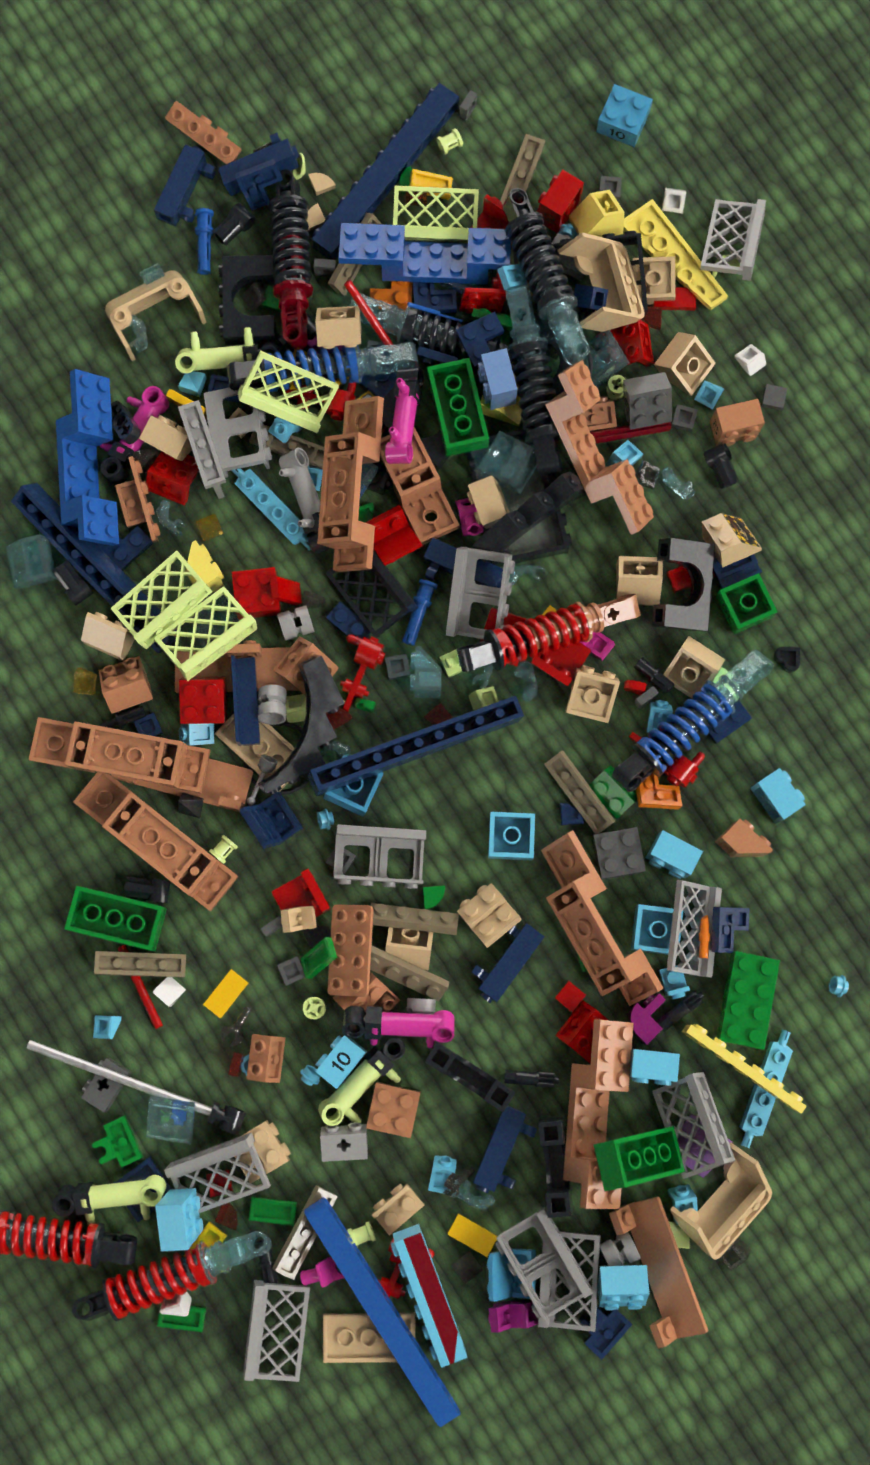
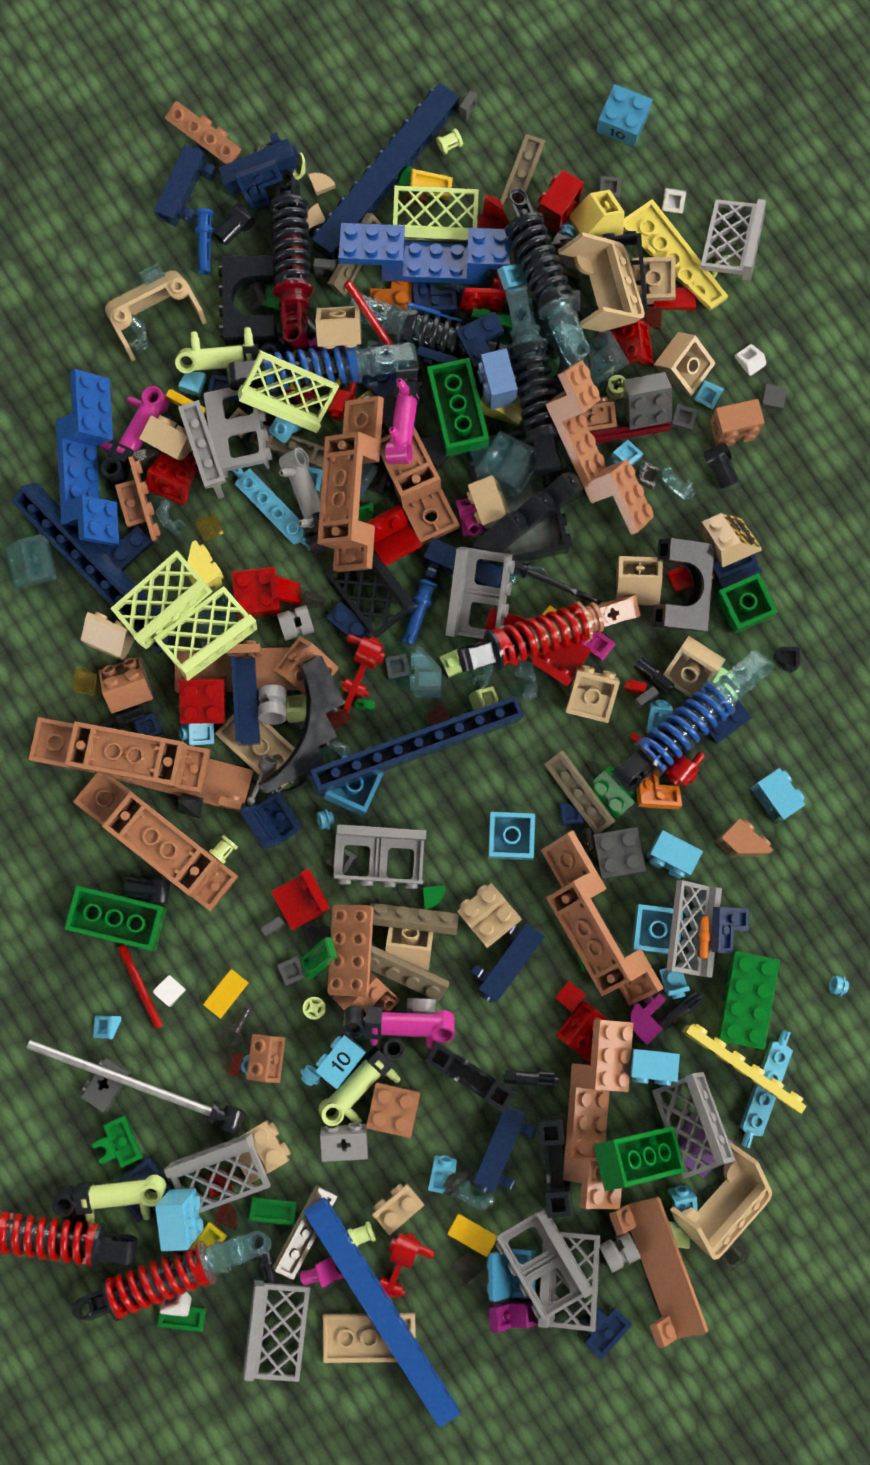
(74, 586): black piece -> none
(123, 423): black beam -> none
(140, 964): dark tan plate -> none
(170, 1119): clear light blue tile -> none
(298, 918): tan bracket -> none
(429, 1295): brick -> none
(524, 569): none -> black piece
(586, 839): none -> clear smoke slope
(590, 297): dark blue brick -> none
(623, 1287): medium azure brick -> none

